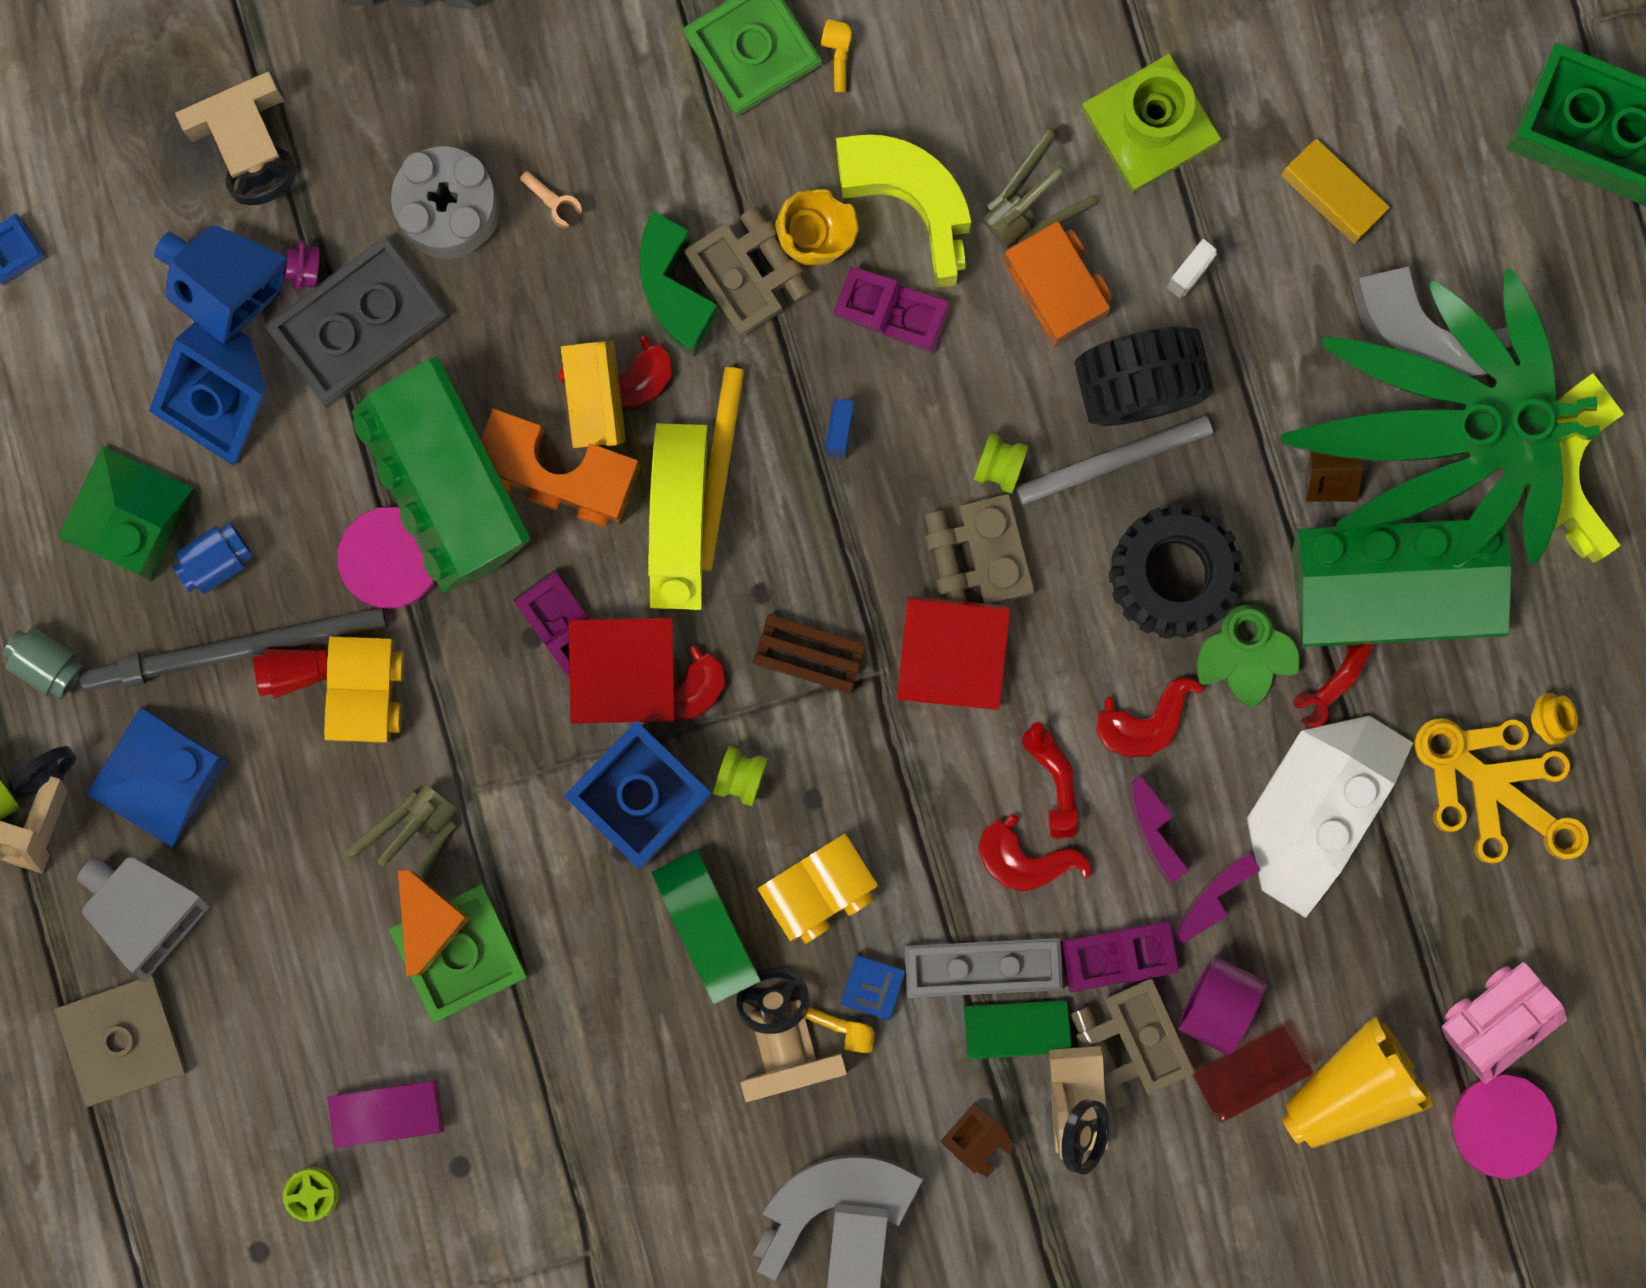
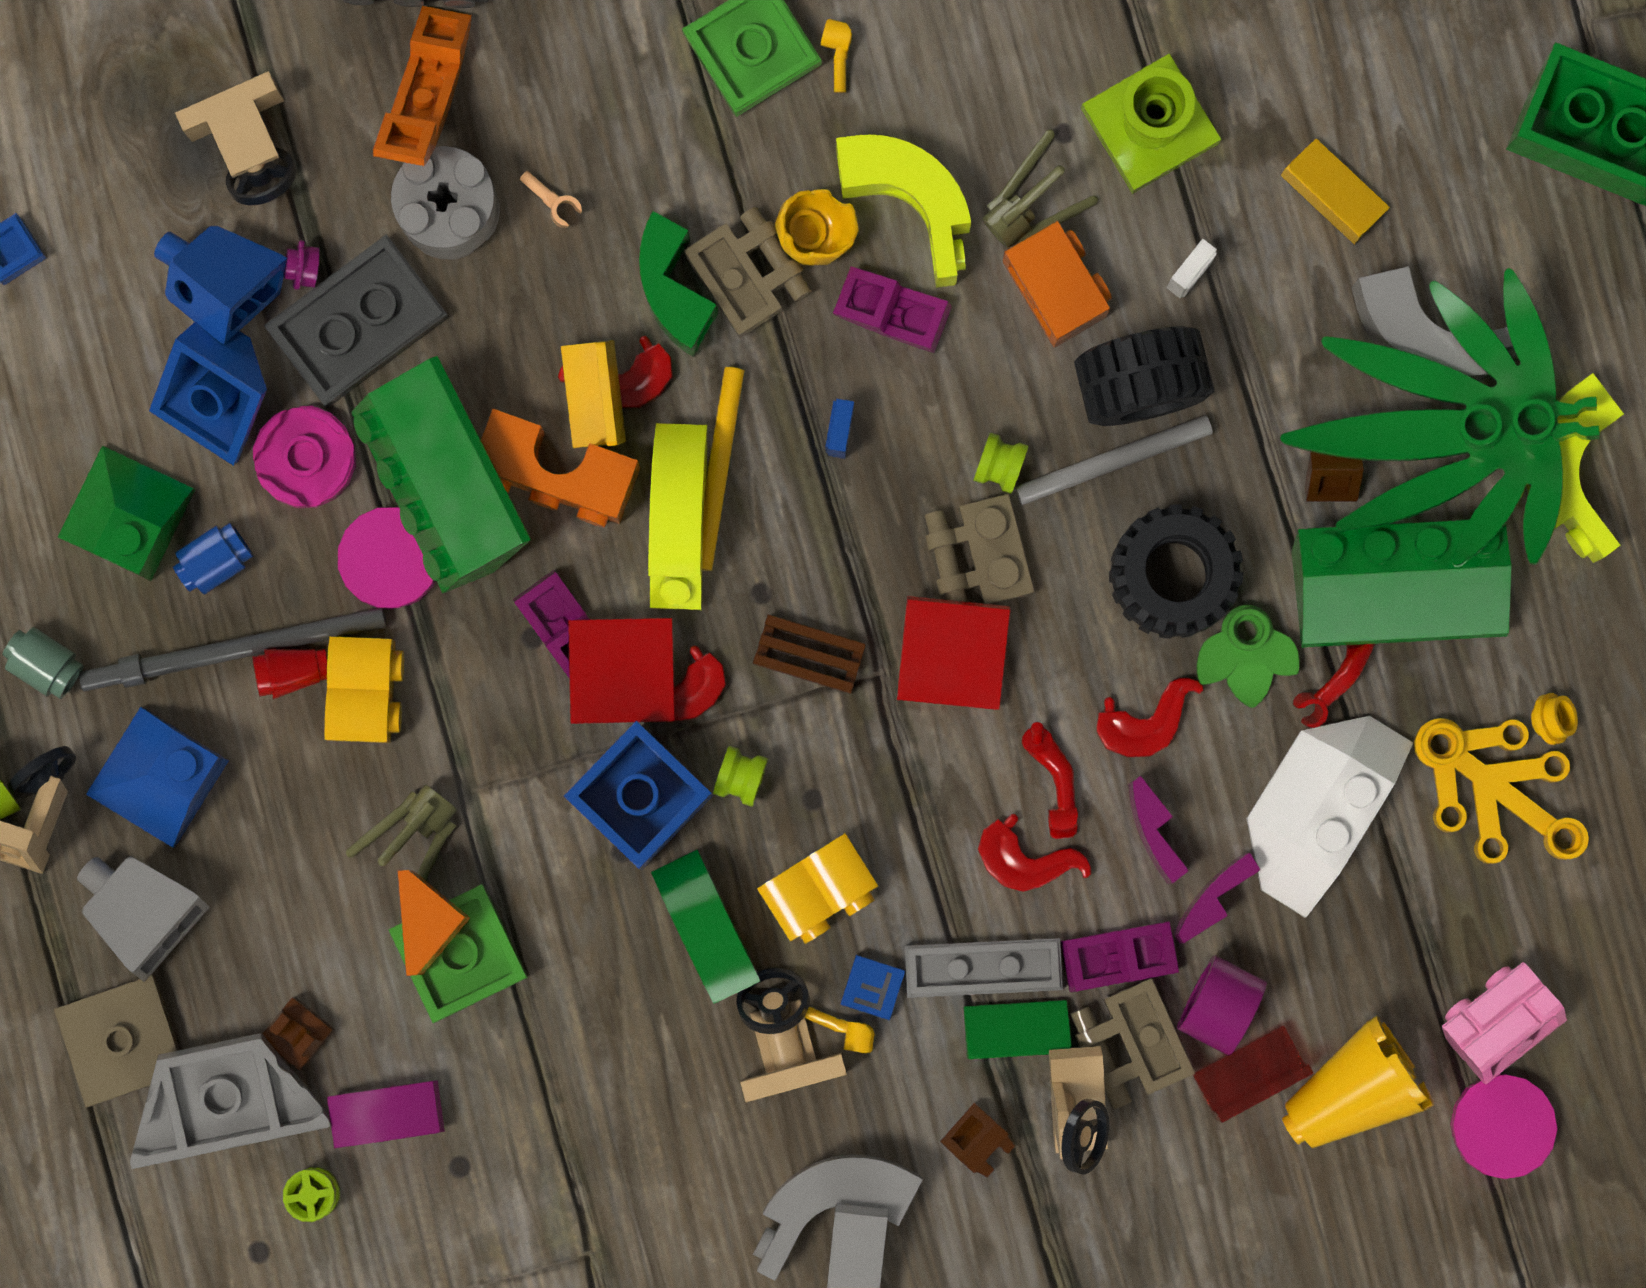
(222, 1100): none -> light grey wing
(297, 1033): none -> reddish brown tile
(304, 457): none -> dark pink tile
(426, 87): none -> orange slope

